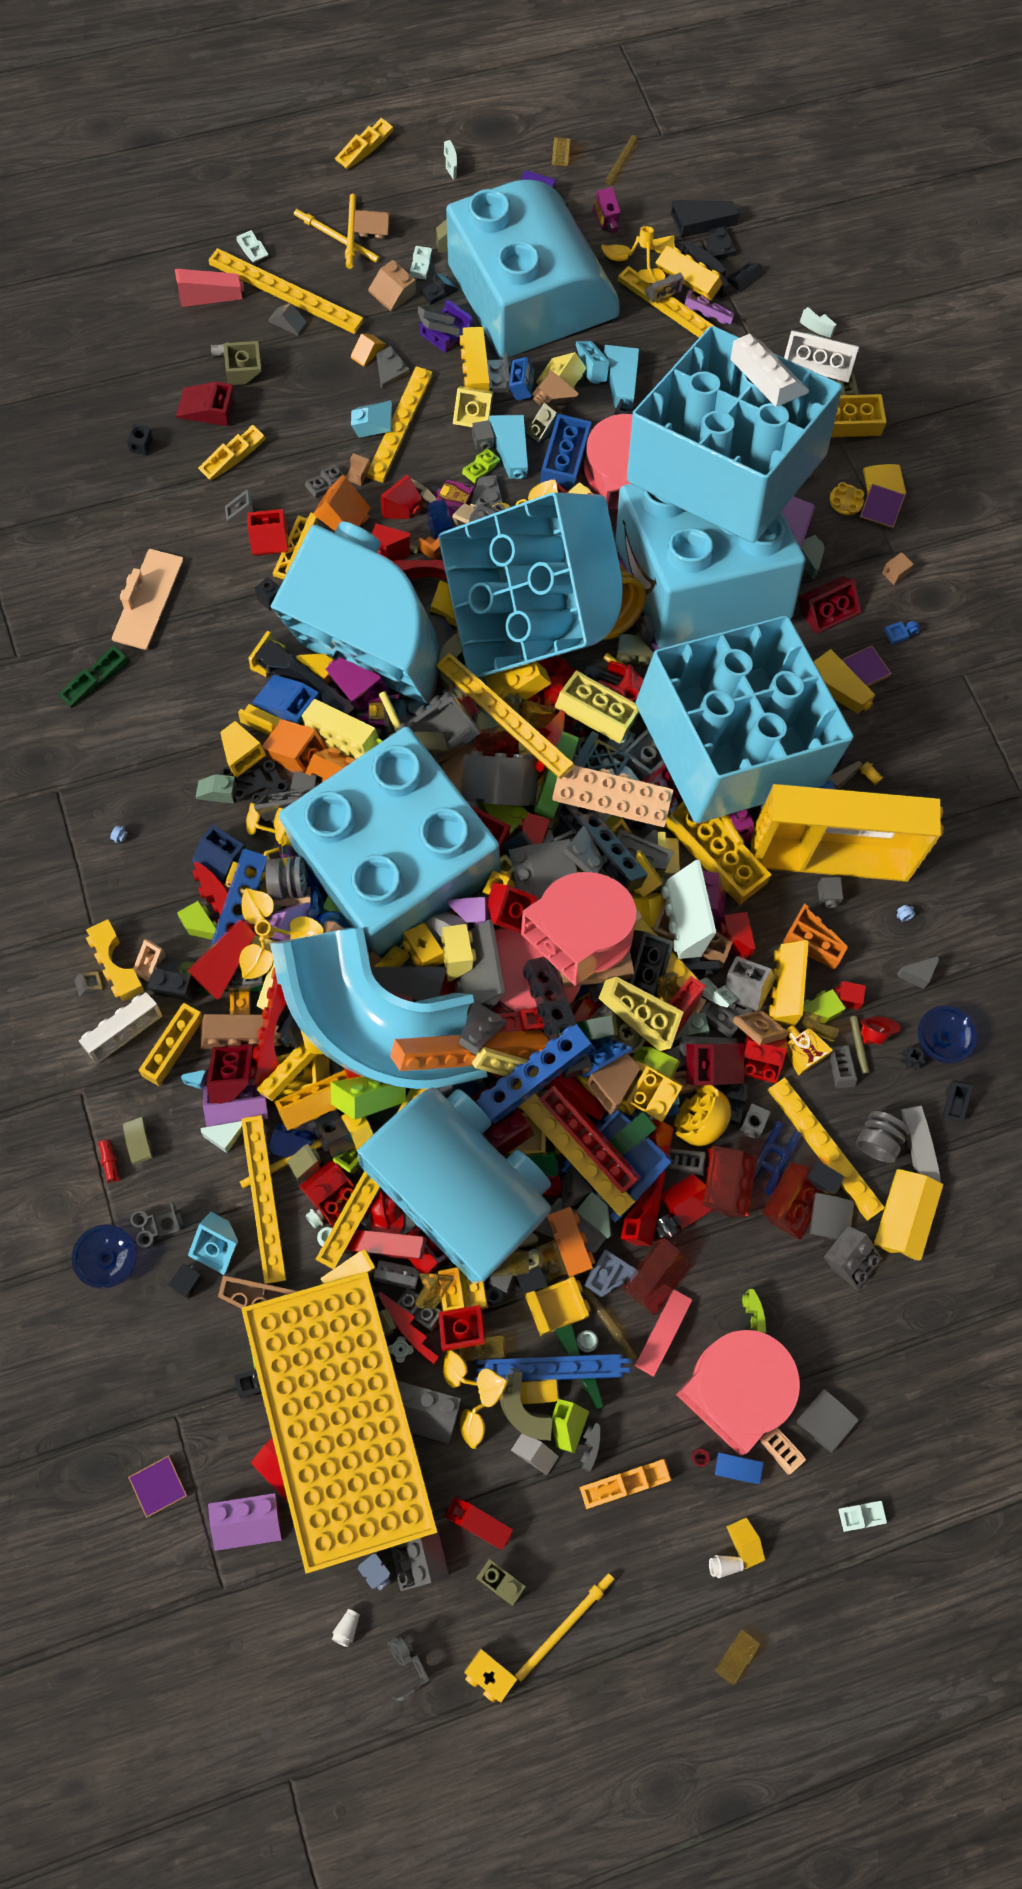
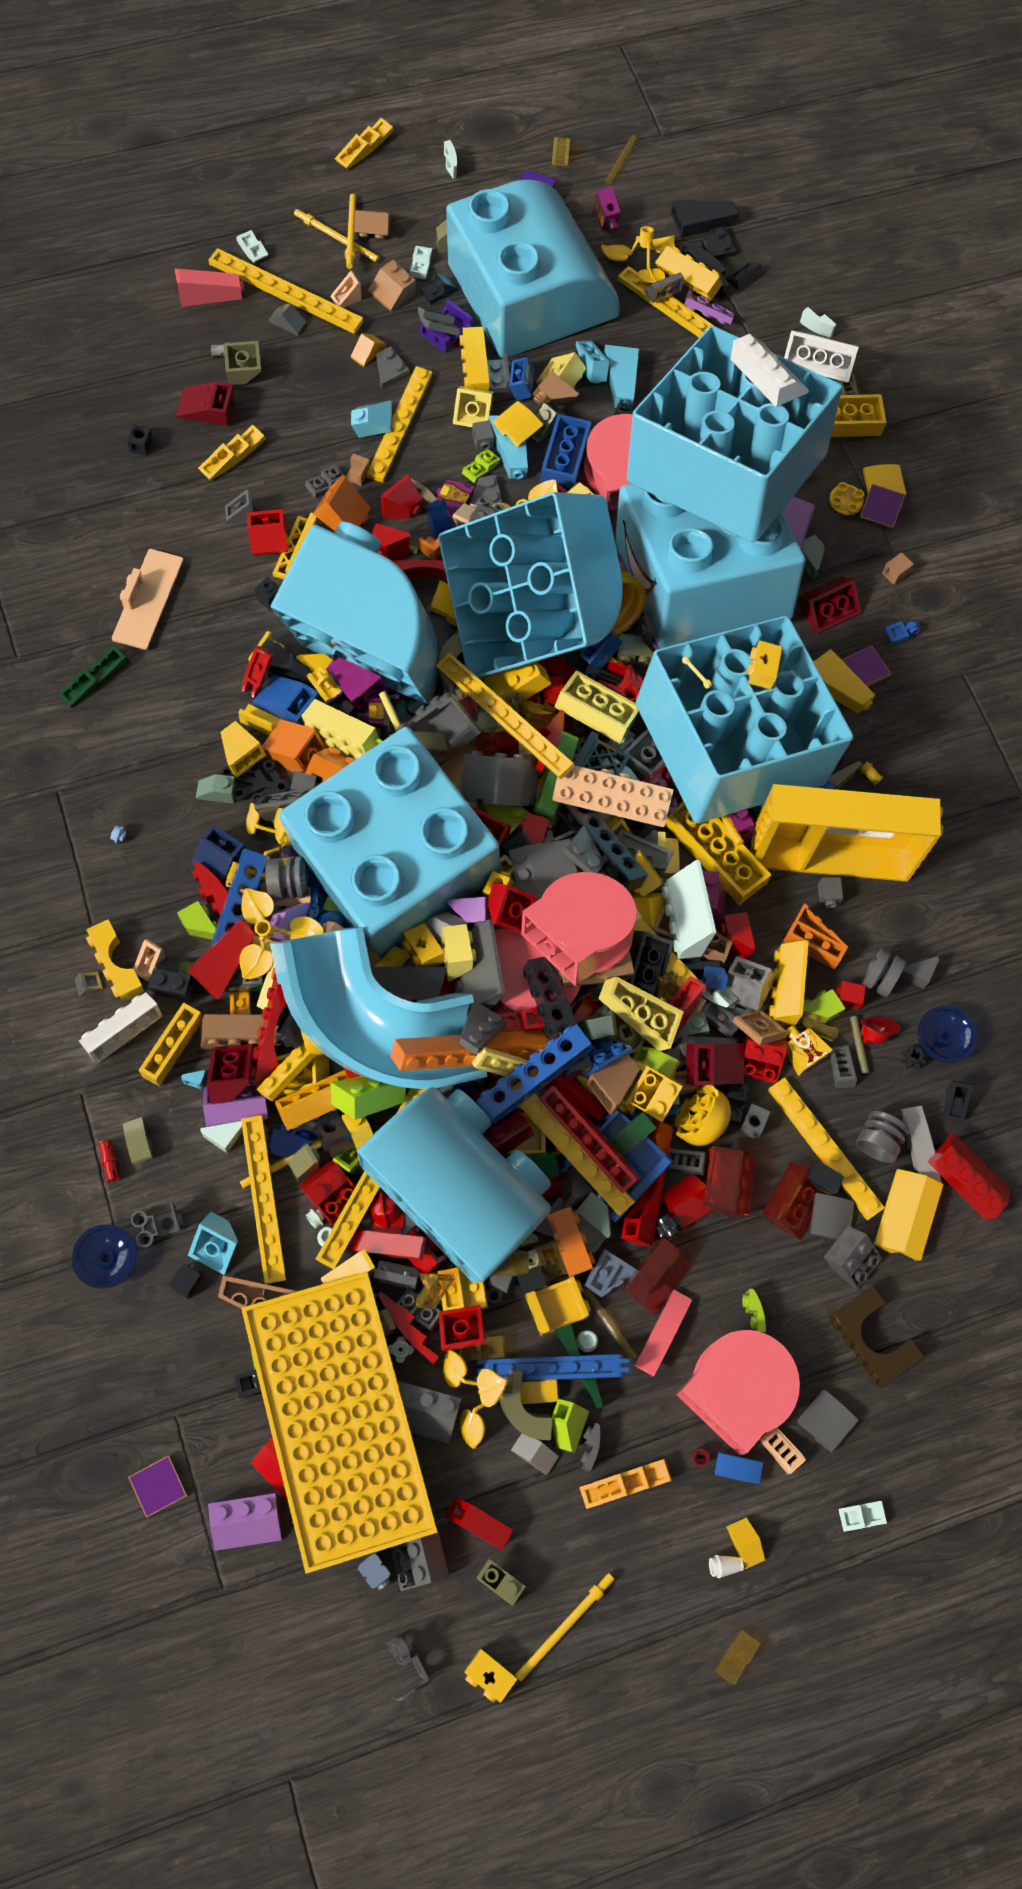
(257, 670): none -> red hinge
(324, 684): none -> yellow hips
(346, 1628): white cone -> none
(348, 291): none -> light nougat slope
(517, 423): none -> yellow slope
(600, 653): none -> blue brick
(686, 660): none -> light yellow hinge
(715, 977): none -> blue slope
(764, 664): none -> yellow brick
(784, 1153): clear blue piece -> none
(881, 970): none -> dark grey wheel
(881, 1367): none -> dark brown arch
(905, 913): light blue plate -> none
(970, 1177): none -> red slope

